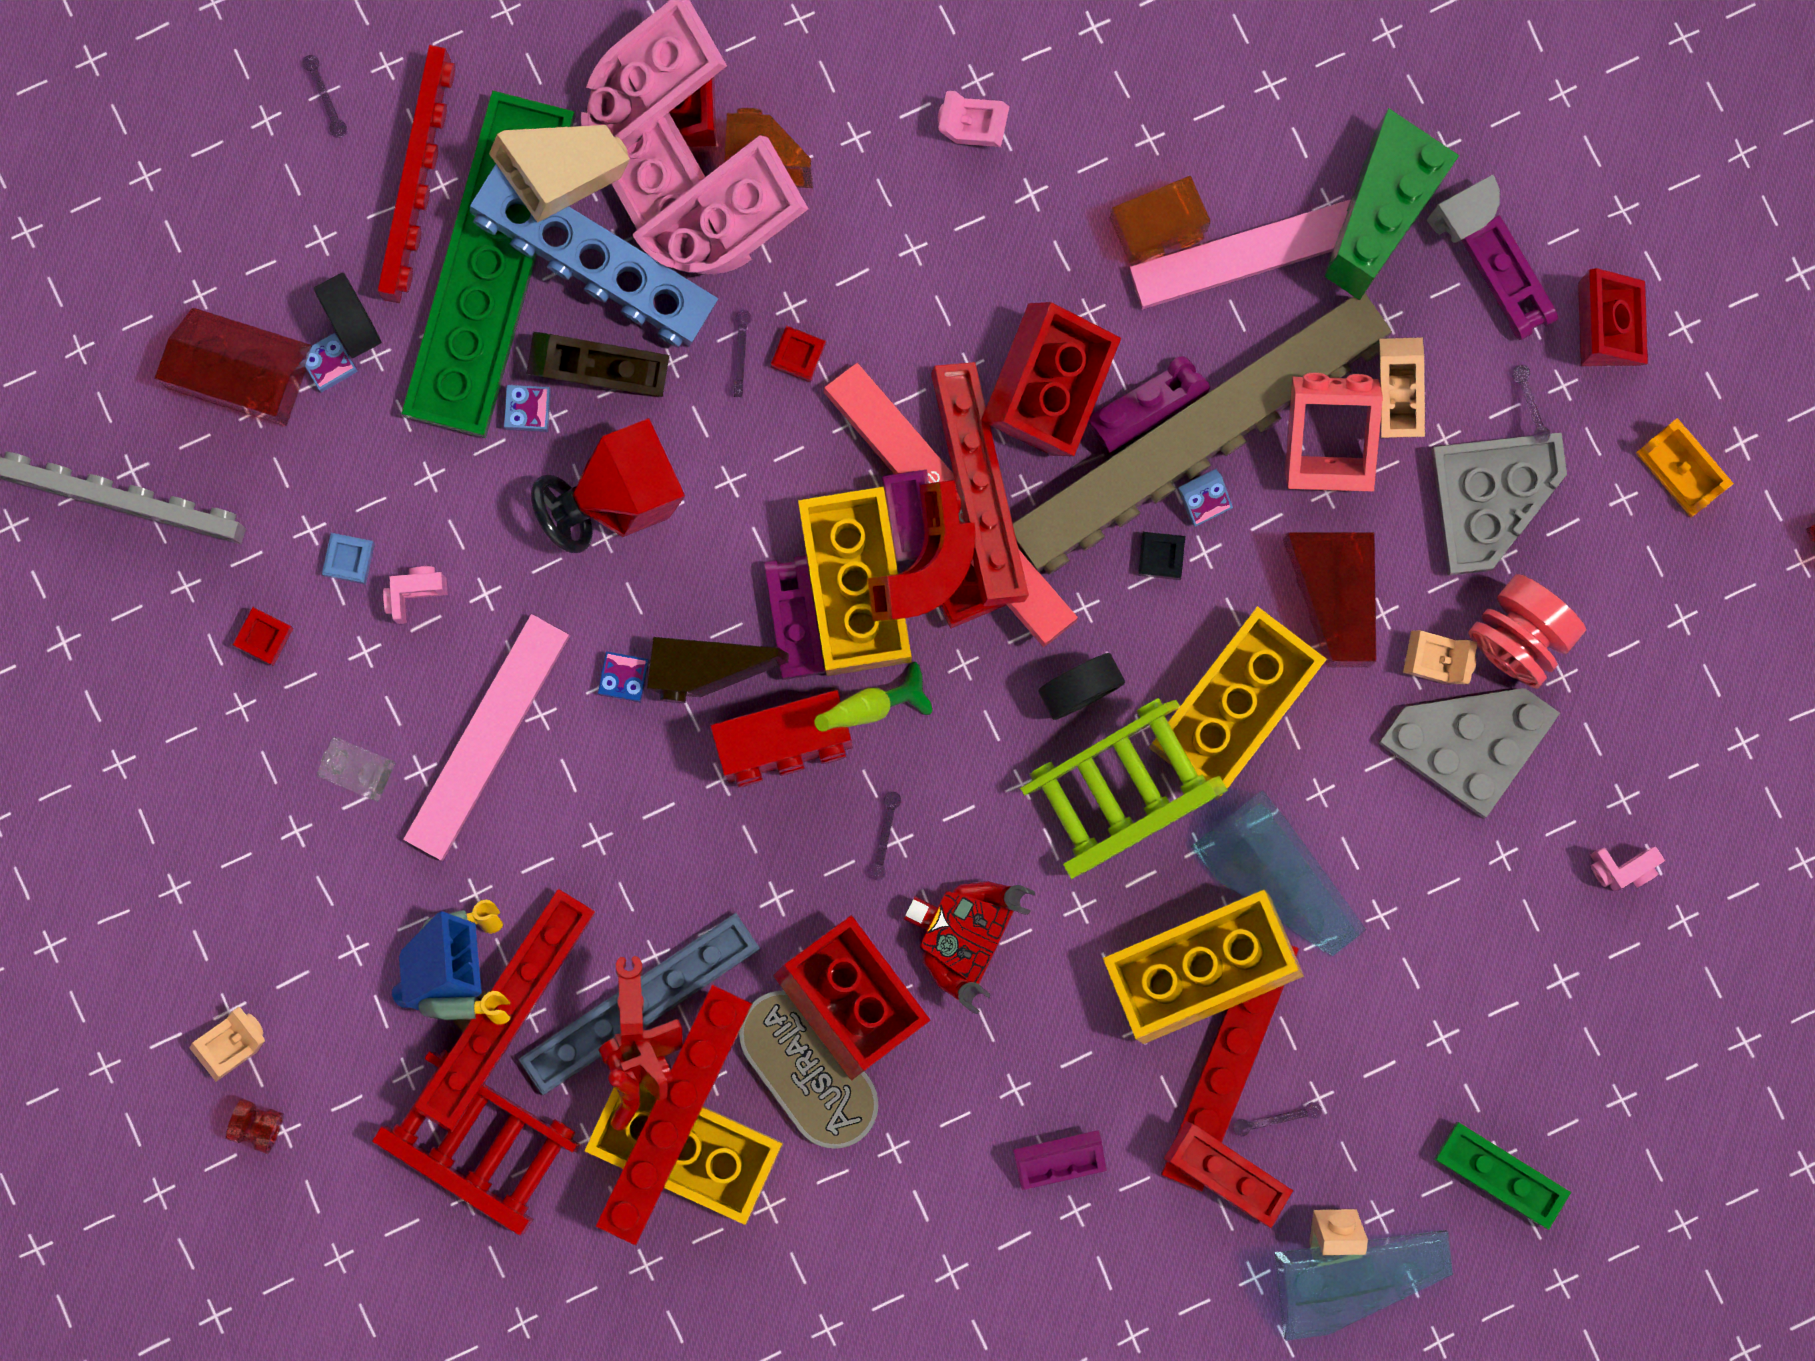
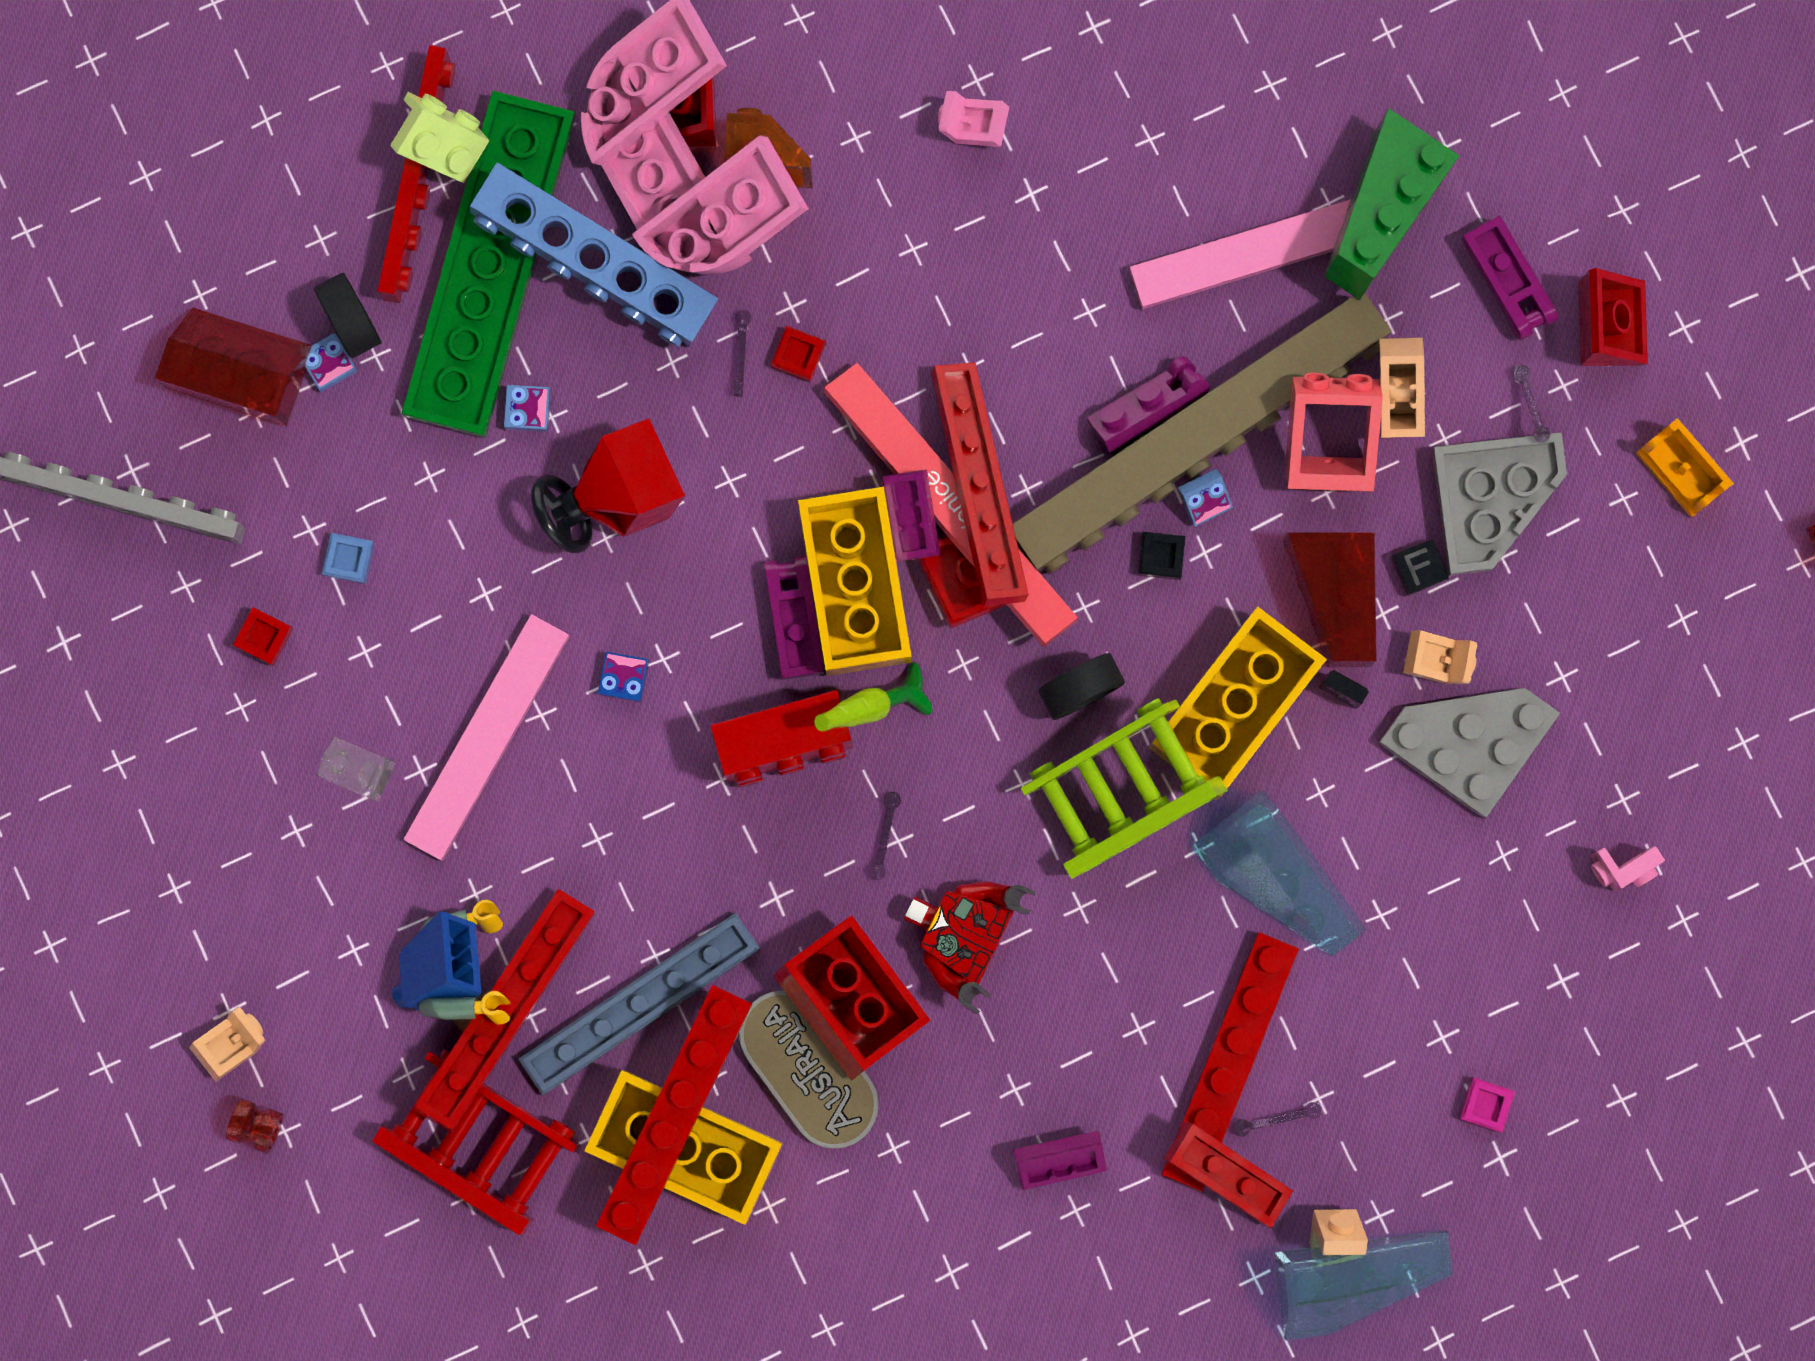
(337, 127): clear purple hinge -> none
(419, 583): bright pink bracket -> none
(440, 137): none -> yellowish green bracket
(558, 164): tan slope -> none
(597, 364): dark brown slope -> none
(637, 1053): red piece -> none
(702, 667): dark brown slope -> none
(939, 567): red arch -> none
(1051, 379): red brick -> none
(1160, 220): clear orange brick -> none
(1203, 967): yellow brick -> none
(1344, 689): none -> black tile
(1420, 567): none -> black tile
(1467, 210): light grey brick -> none
(1486, 1105): none -> dark pink tile
(1502, 1175): green plate -> none
(1532, 623): coral wheel -> none

